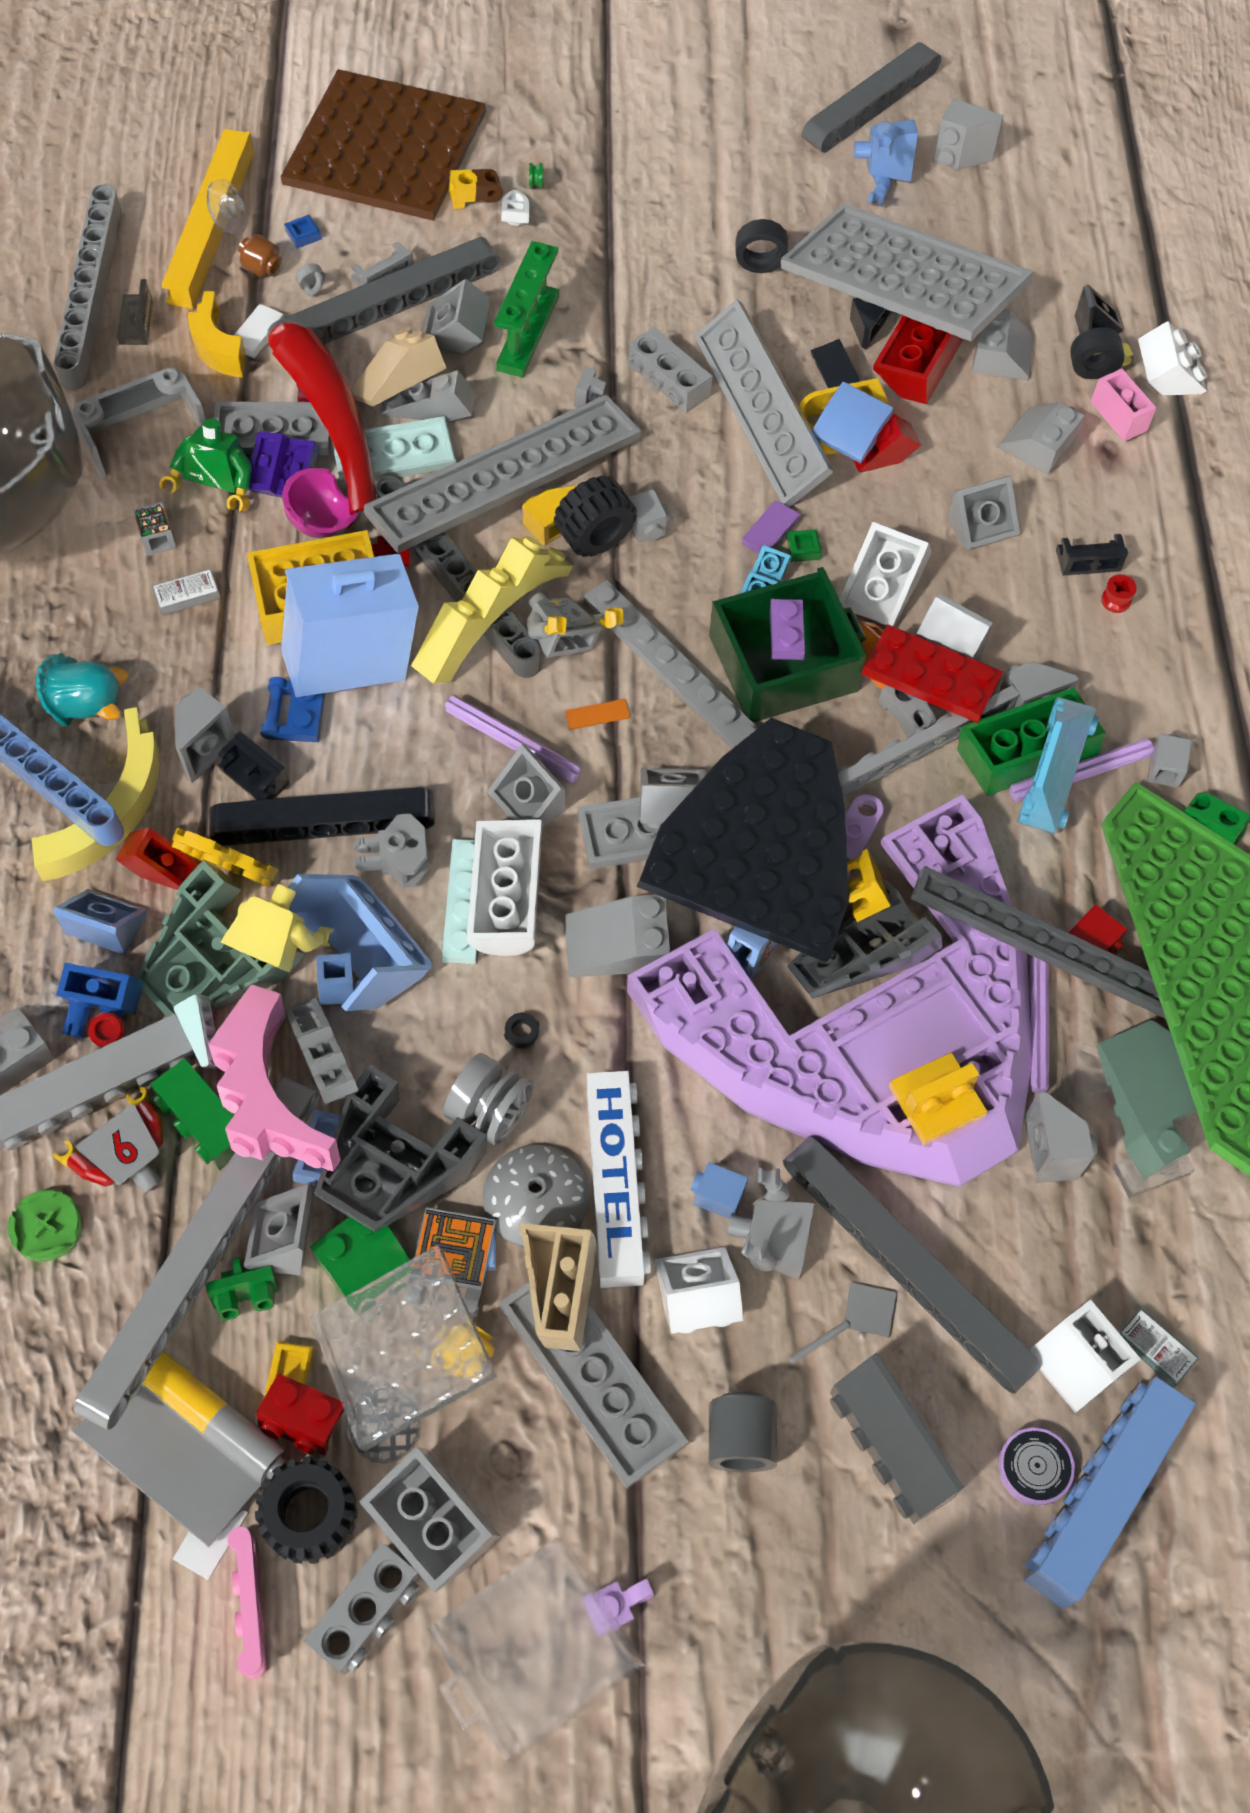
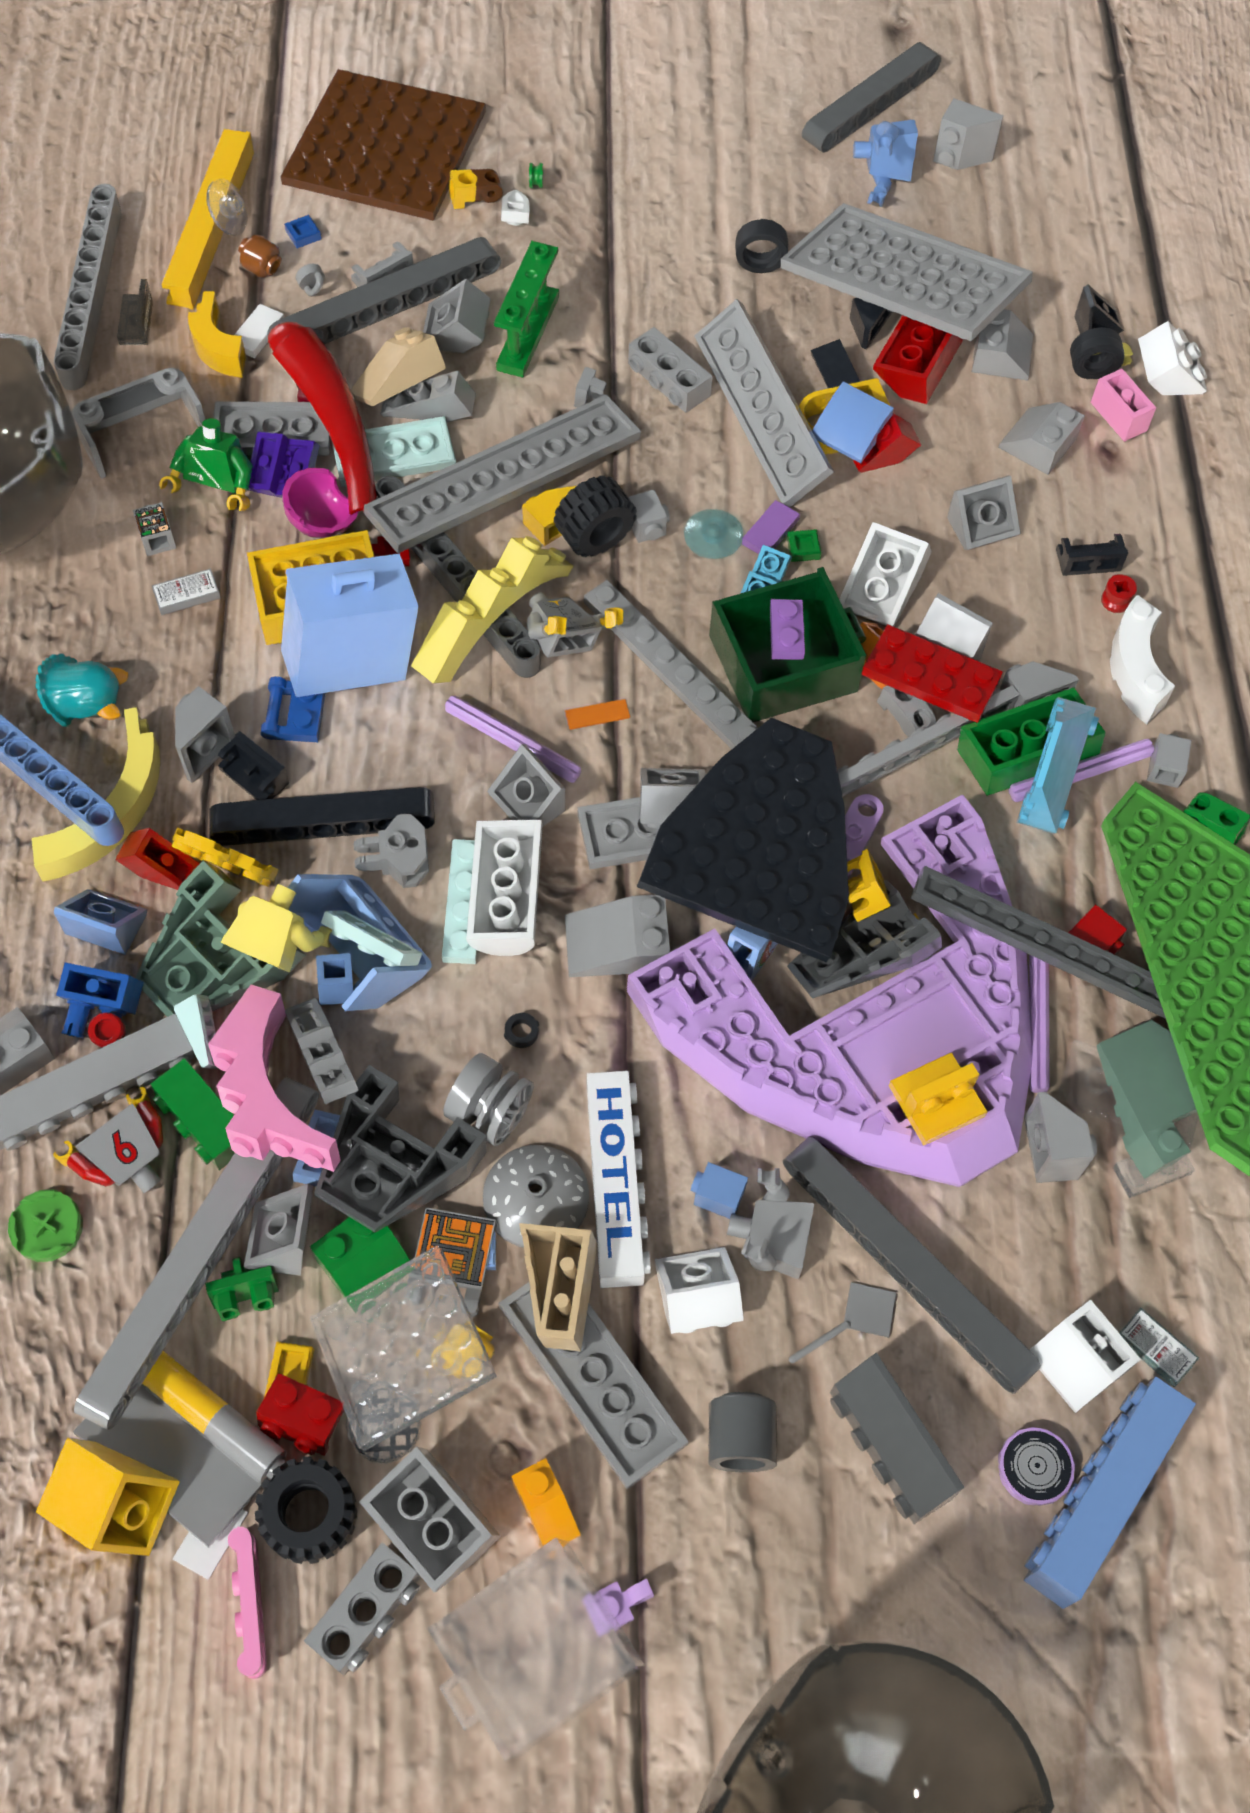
(106, 1498): none -> yellow slope
(371, 939): none -> light aqua plate
(545, 1503): none -> light orange slope
(713, 542): none -> clear light blue dish
(1132, 663): none -> white brick

